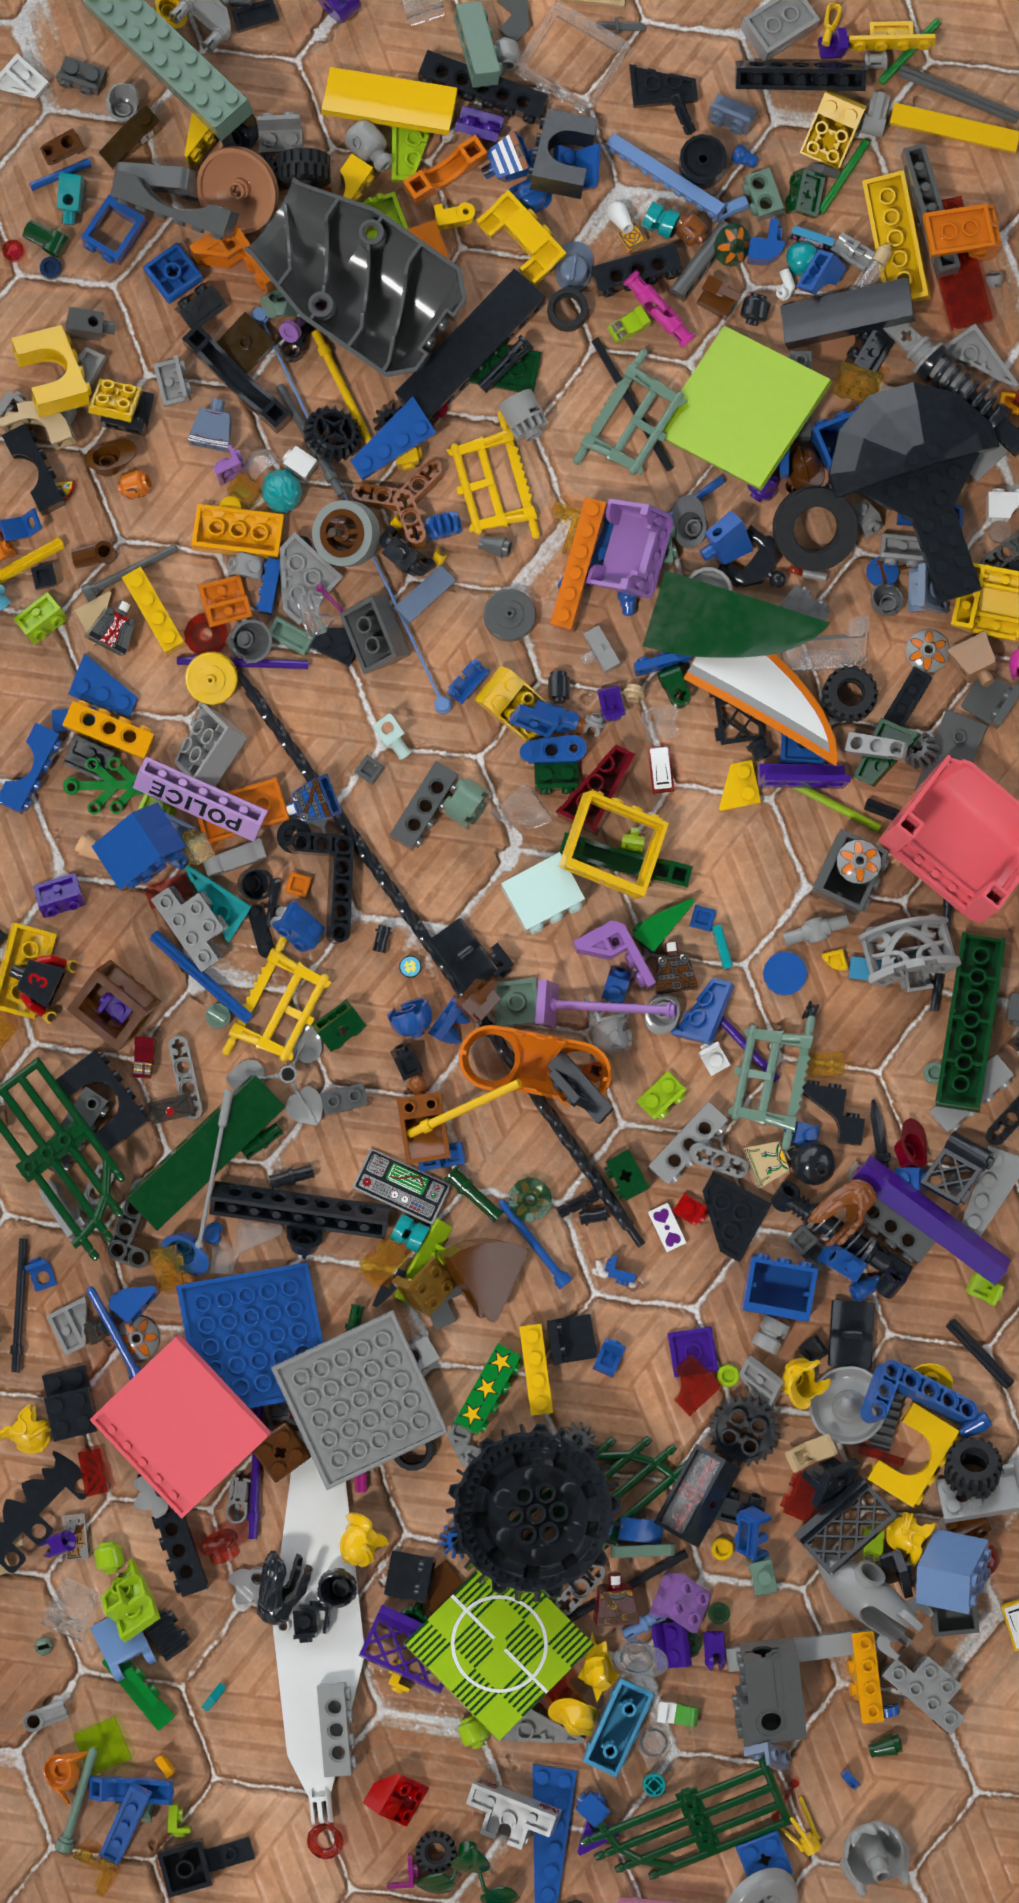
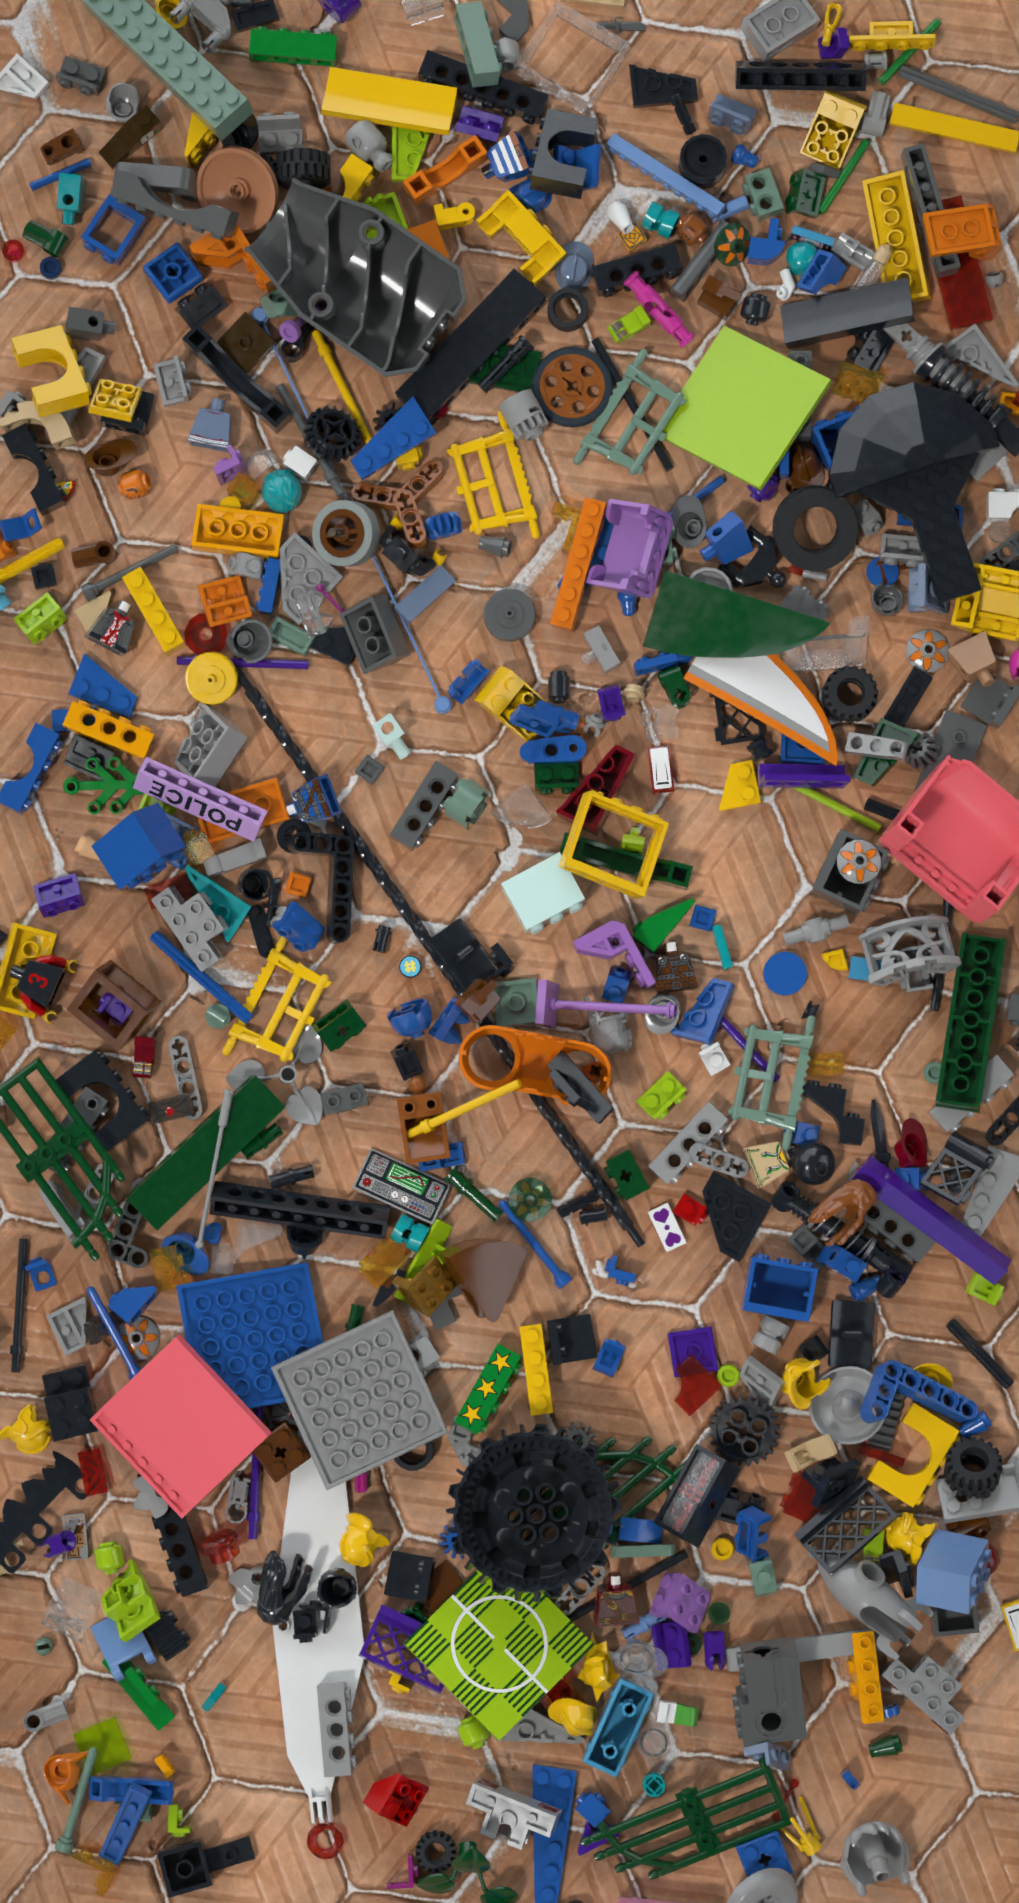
(293, 47): none -> green brick
(578, 358): none -> wedge

